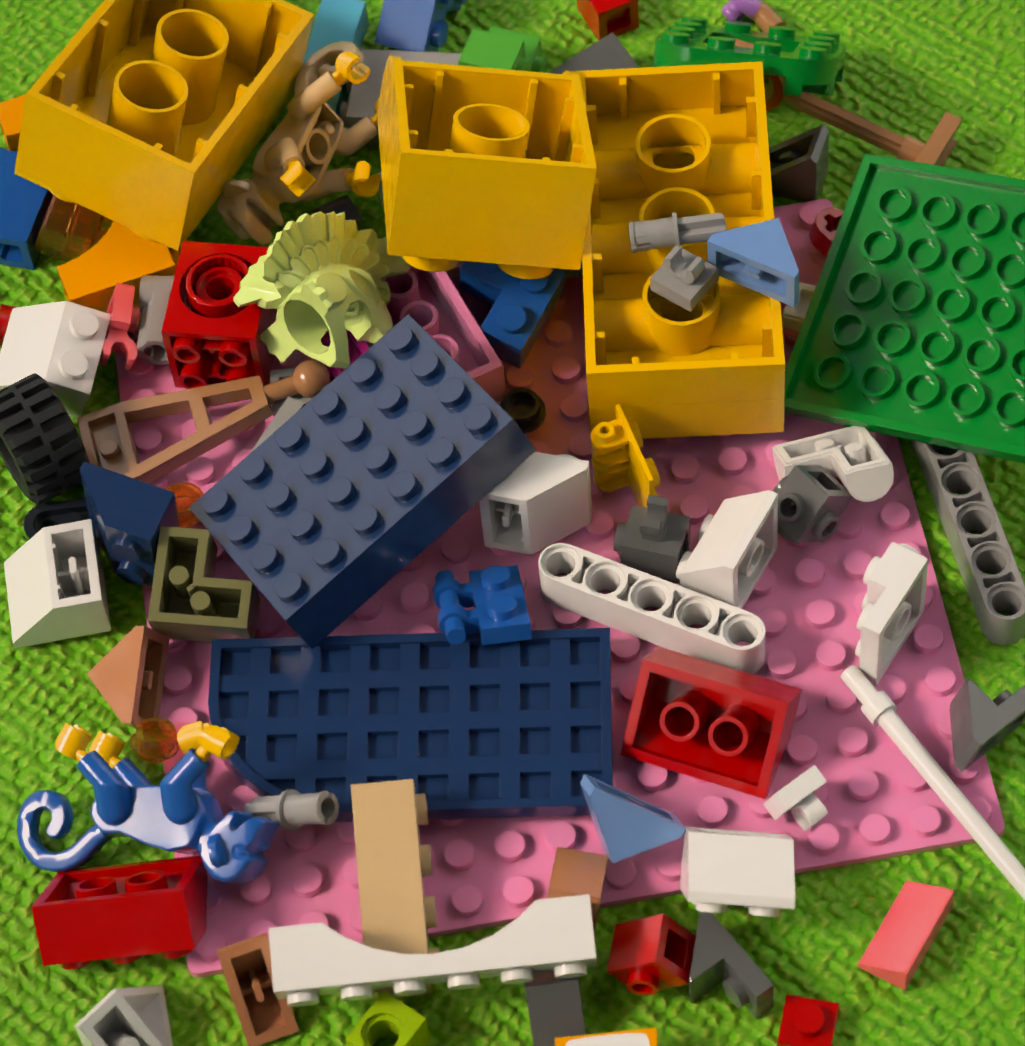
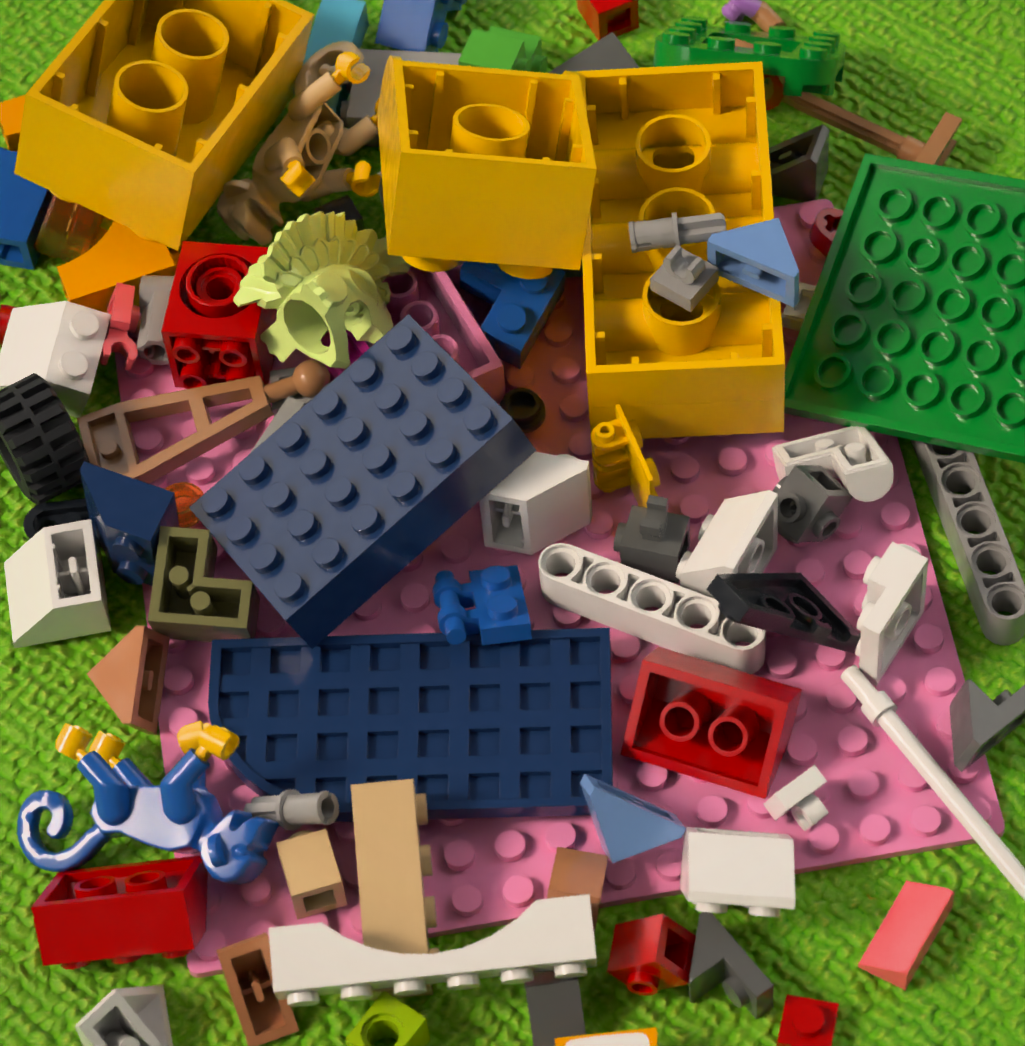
(155, 740): clear orange plate -> none
(311, 873): none -> tan brick
(783, 606): none -> black wing

